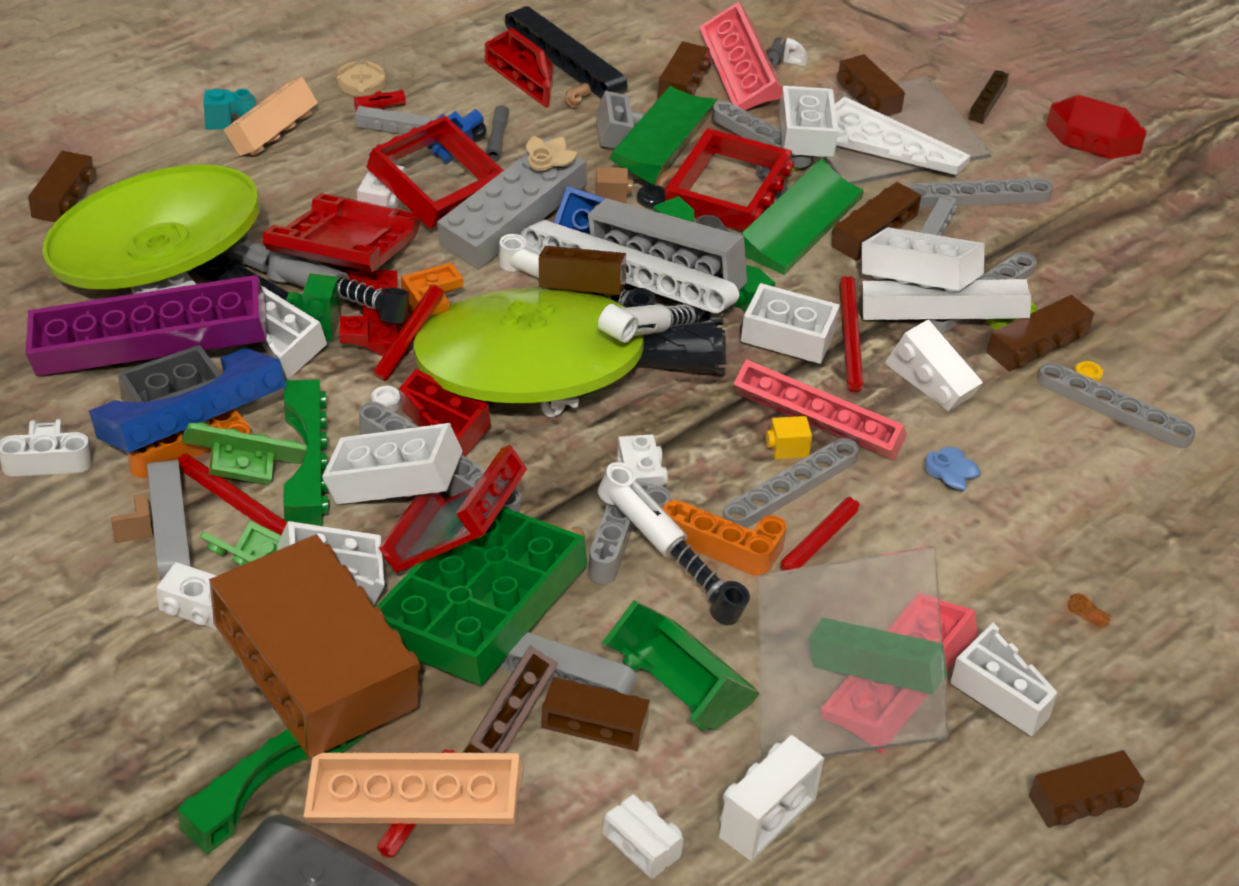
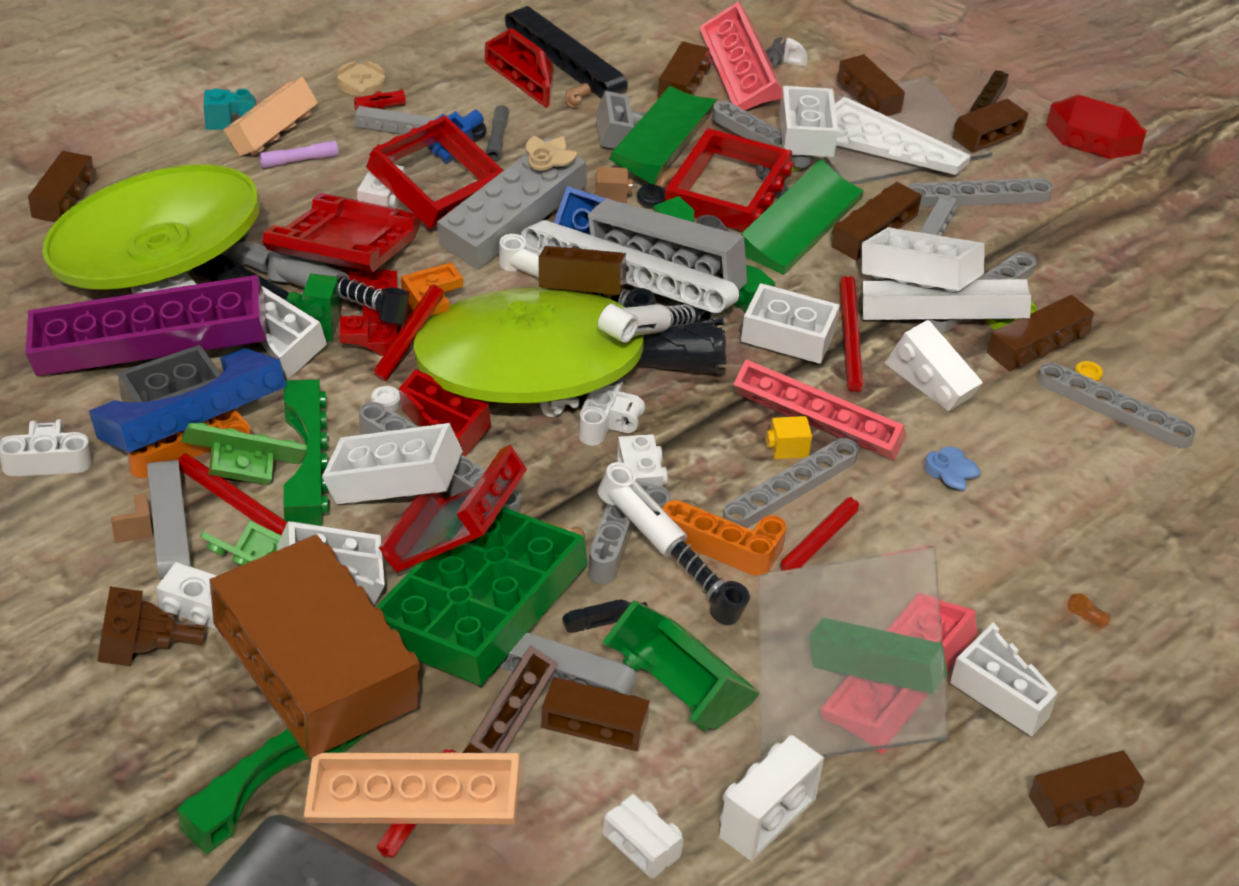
(139, 628): none -> reddish brown brick
(315, 151): none -> lavender piece
(595, 615): none -> black piece
(608, 410): none -> white piece
(990, 125): none -> reddish brown brick

